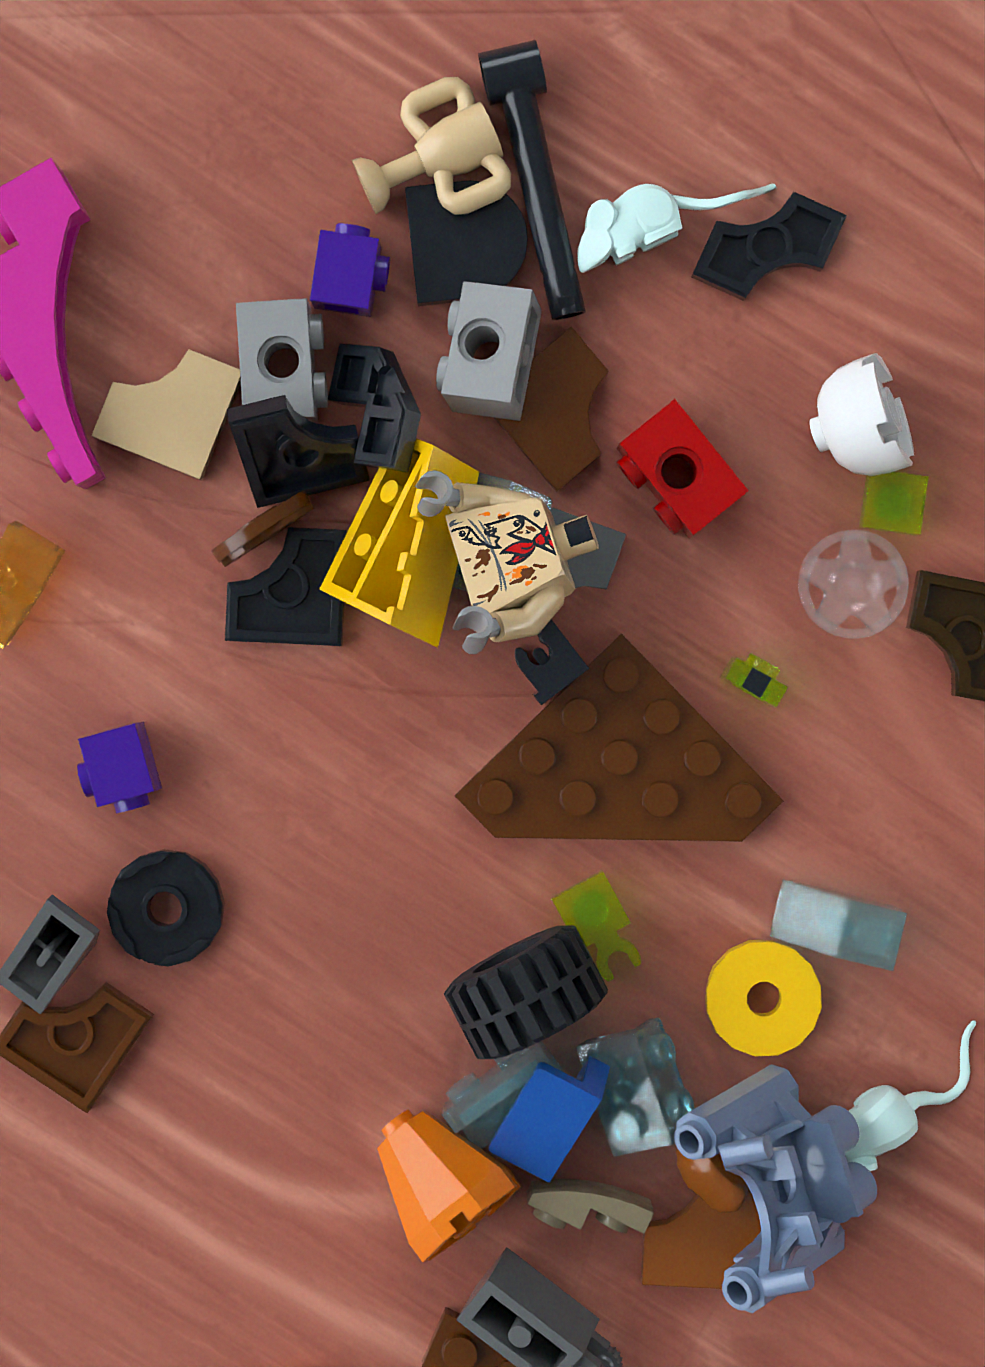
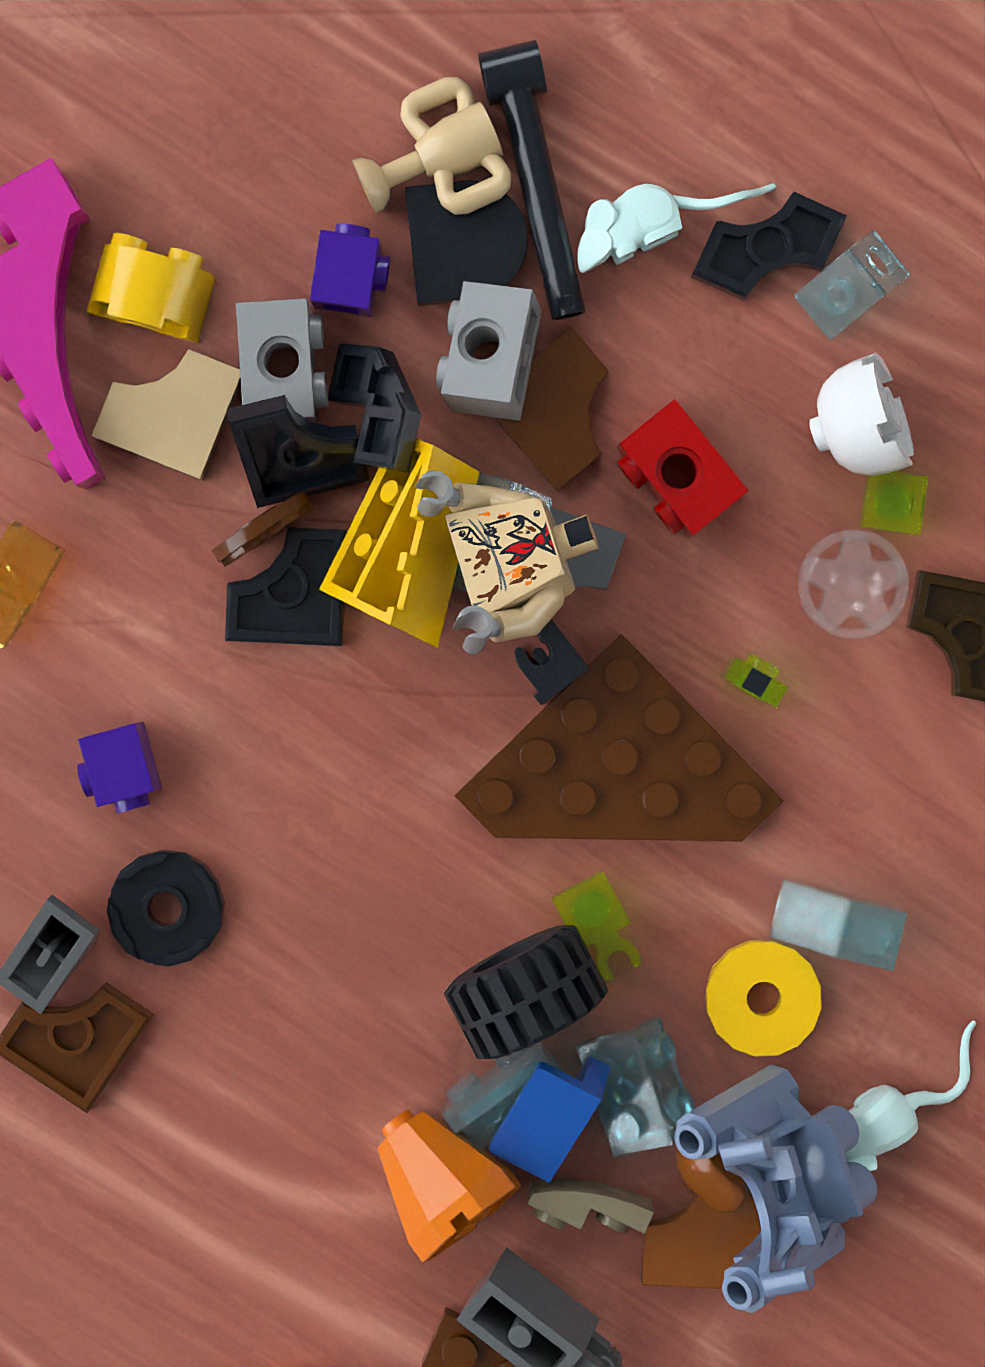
(151, 289): none -> yellow cylinder
(851, 285): none -> clear light blue bracket

